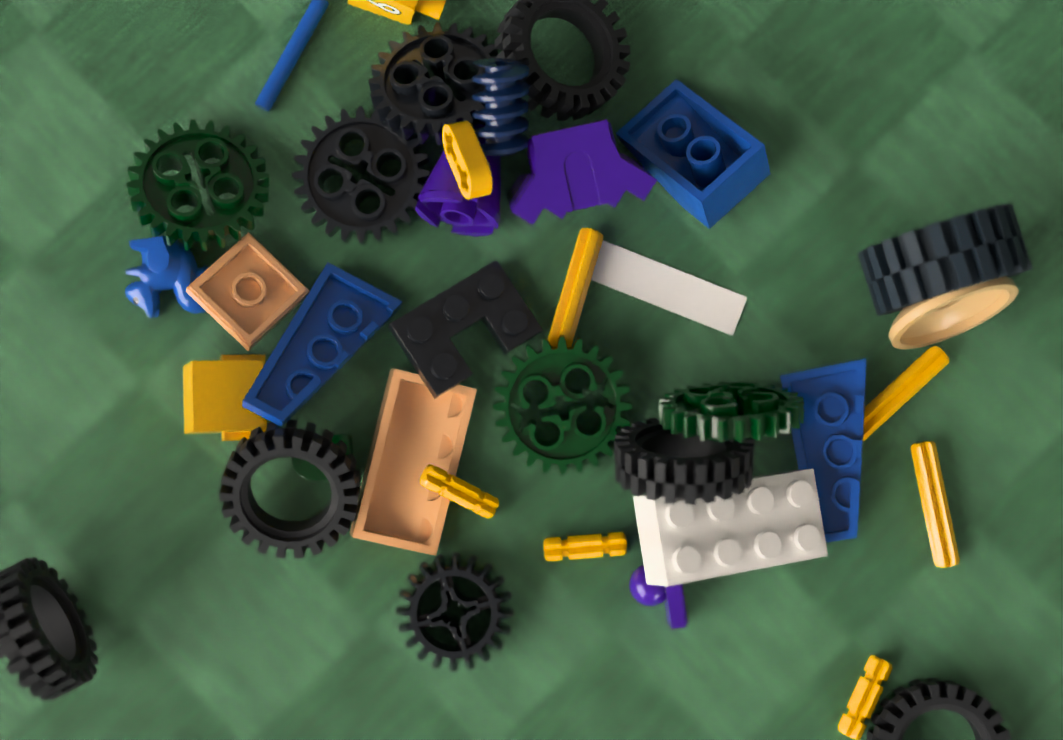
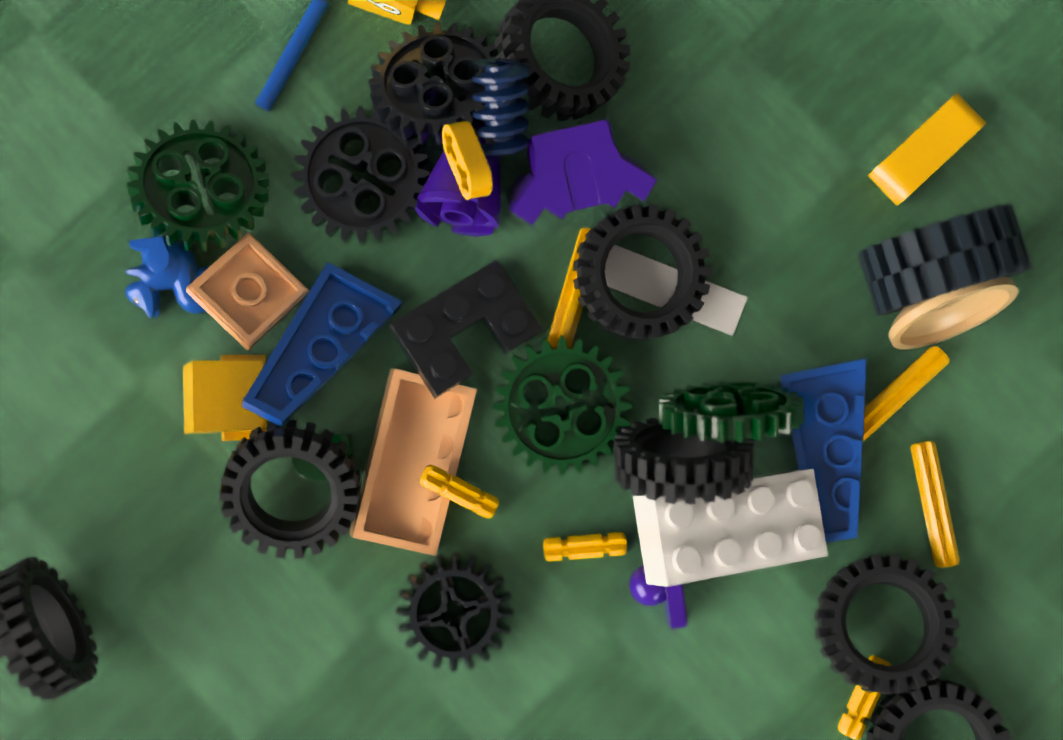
(688, 259): none -> black tyre
(696, 152): blue slope -> none
(927, 149): none -> yellow beam
(929, 597): none -> black tyre

